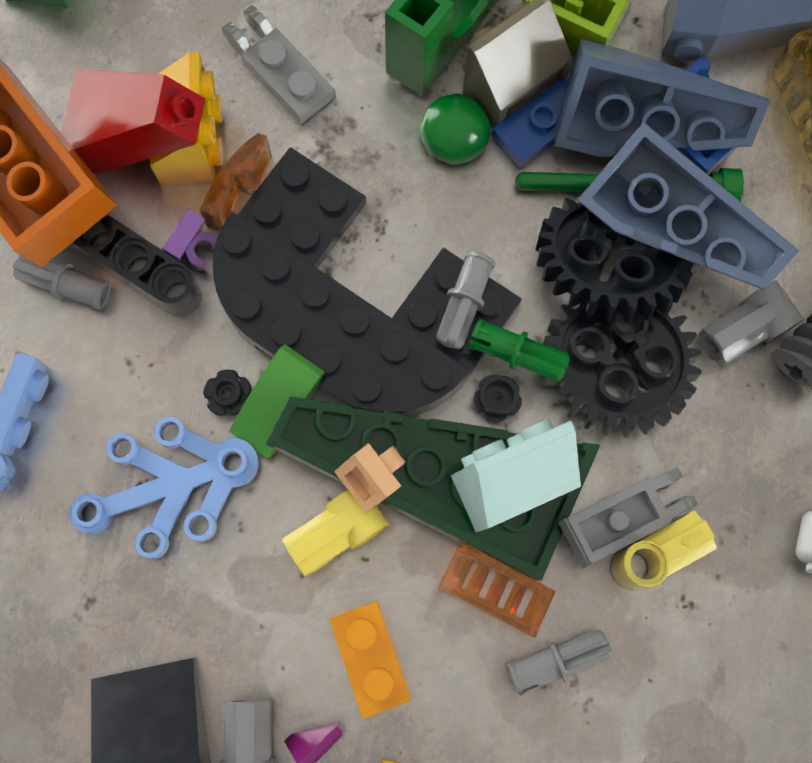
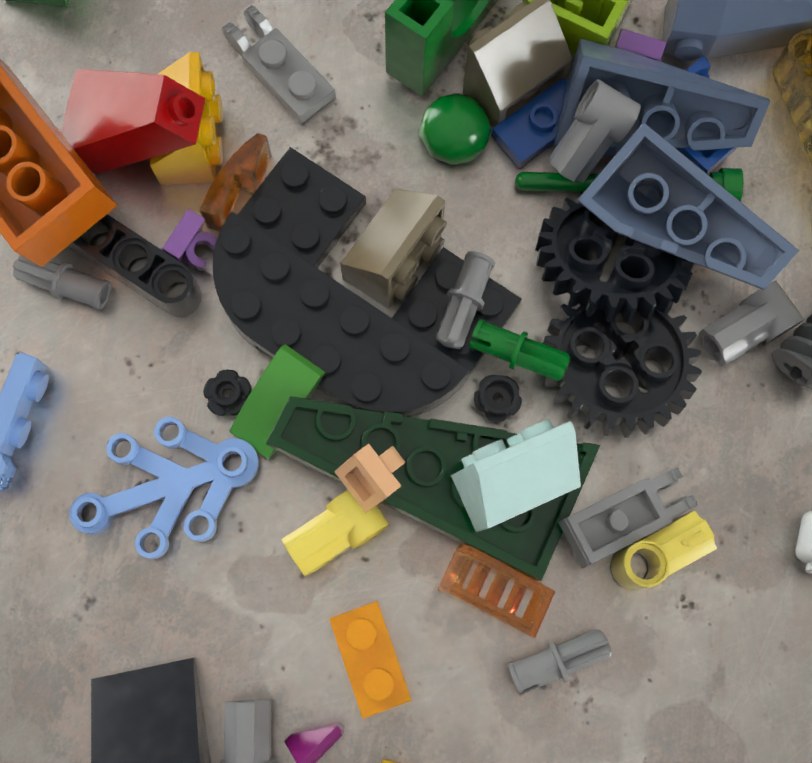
(395, 246): none -> dark tan slope
(600, 119): none -> light grey piece
(640, 44): none -> medium lavender tile

